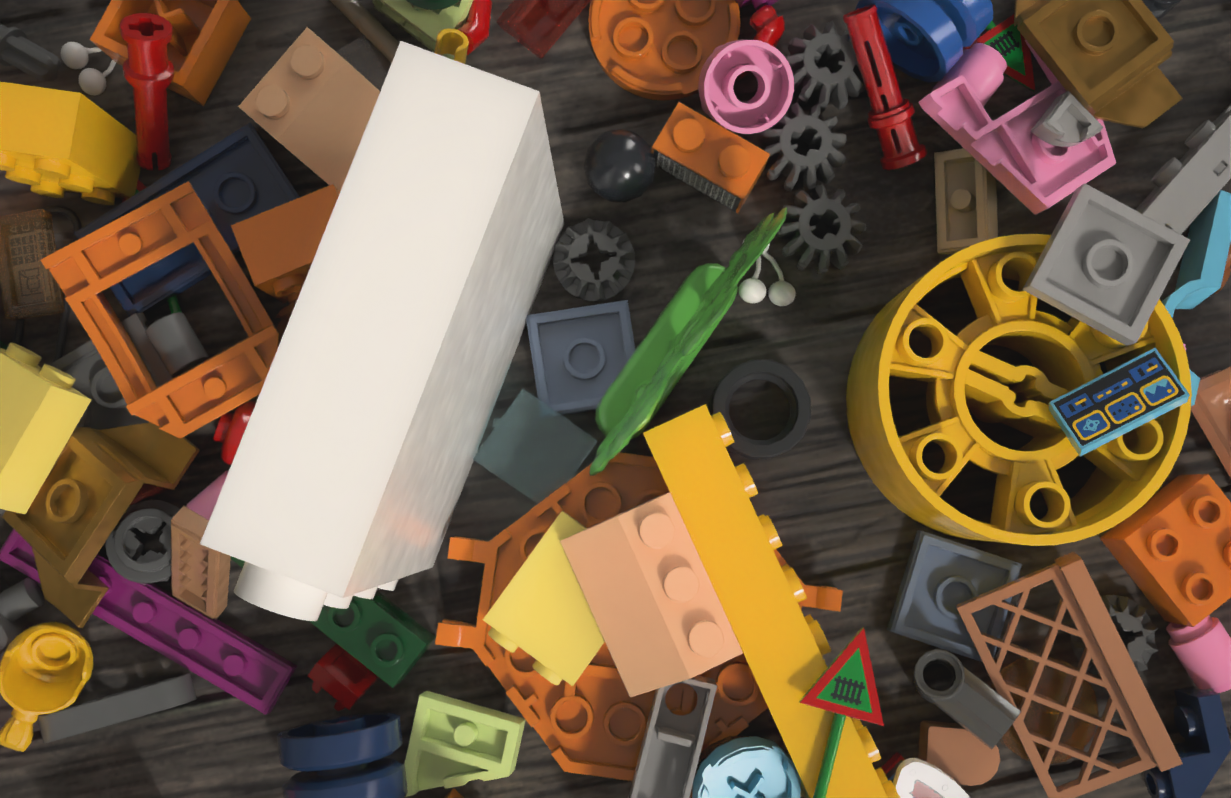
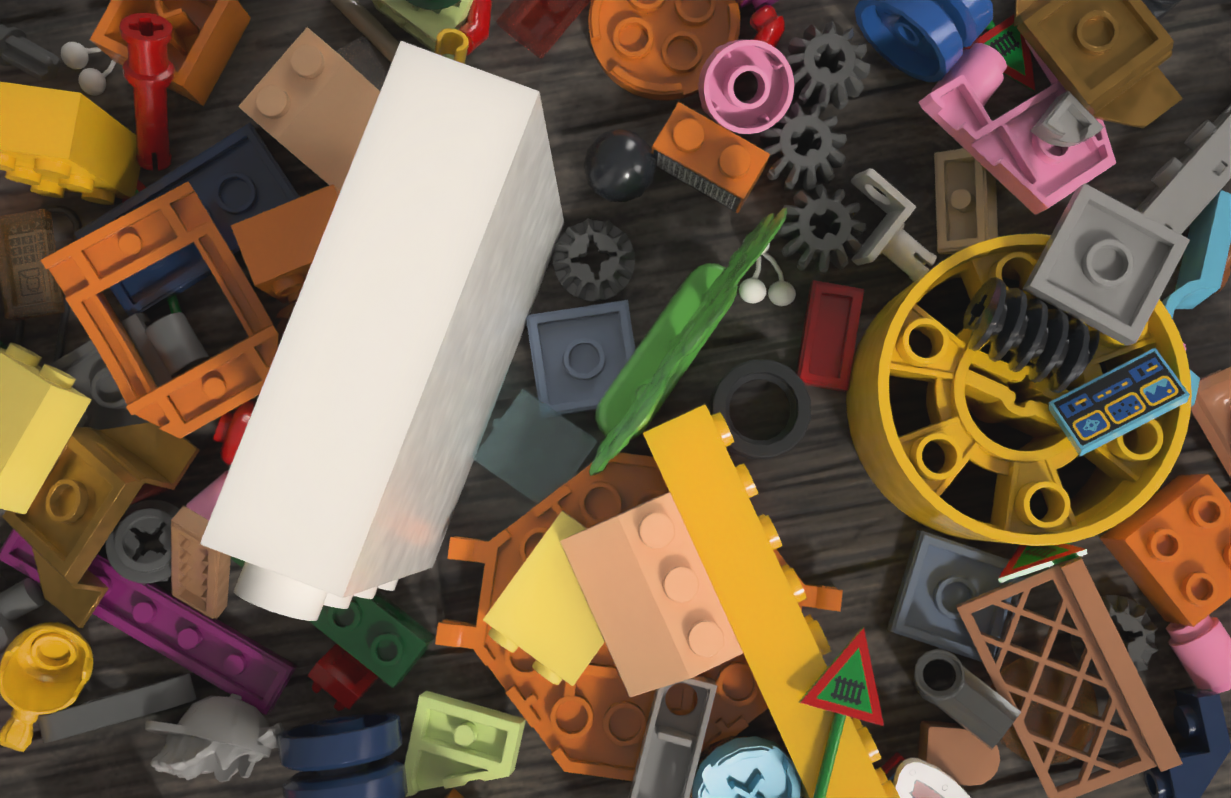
(215, 737): none -> light grey hair
(829, 335): none -> red tile
(884, 117): red pin -> none
(889, 235): none -> white bracket
(1030, 334): none -> black piece
(1034, 558): none -> piece

